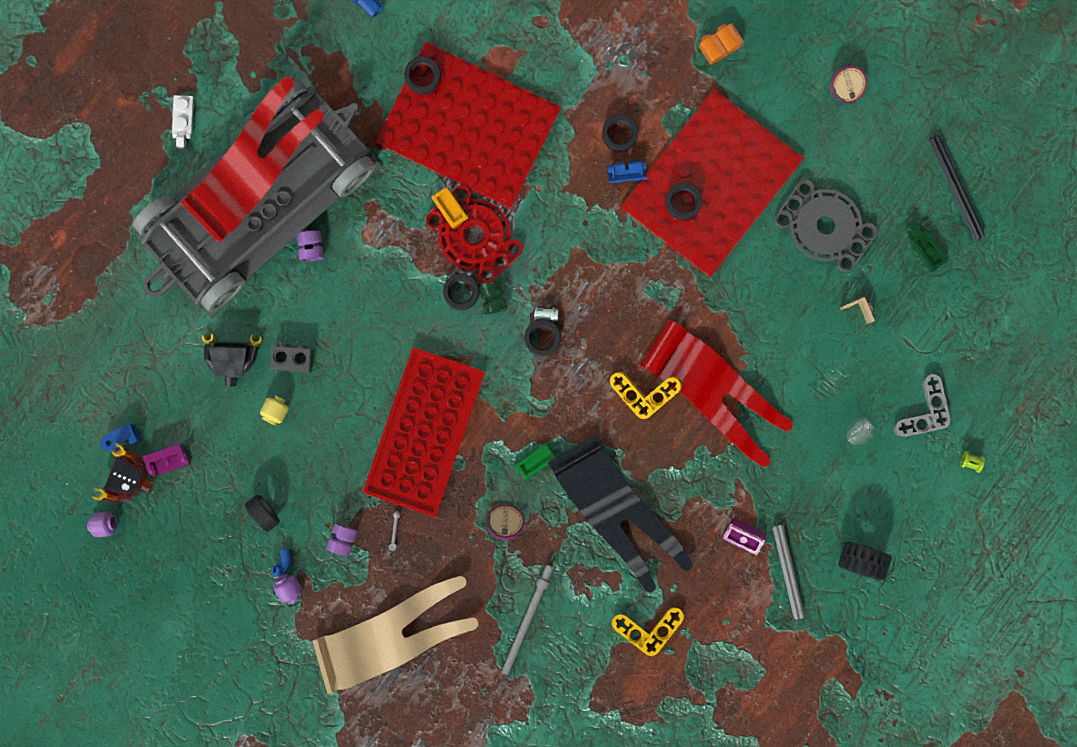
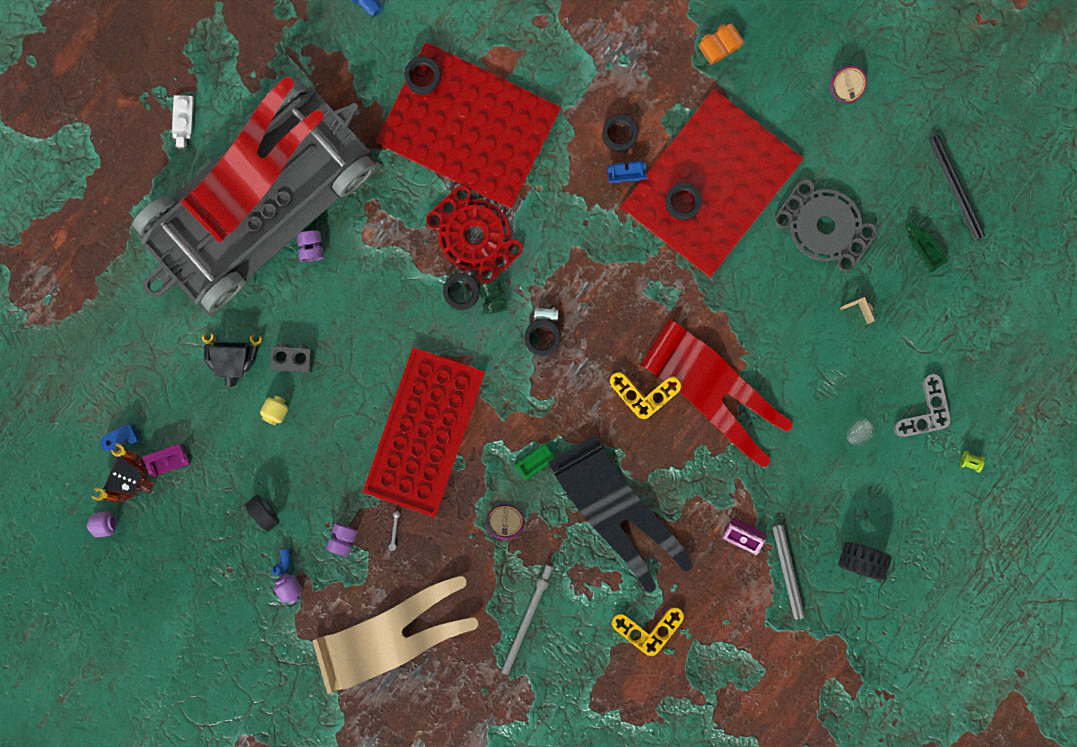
(449, 207): light orange tile -> none

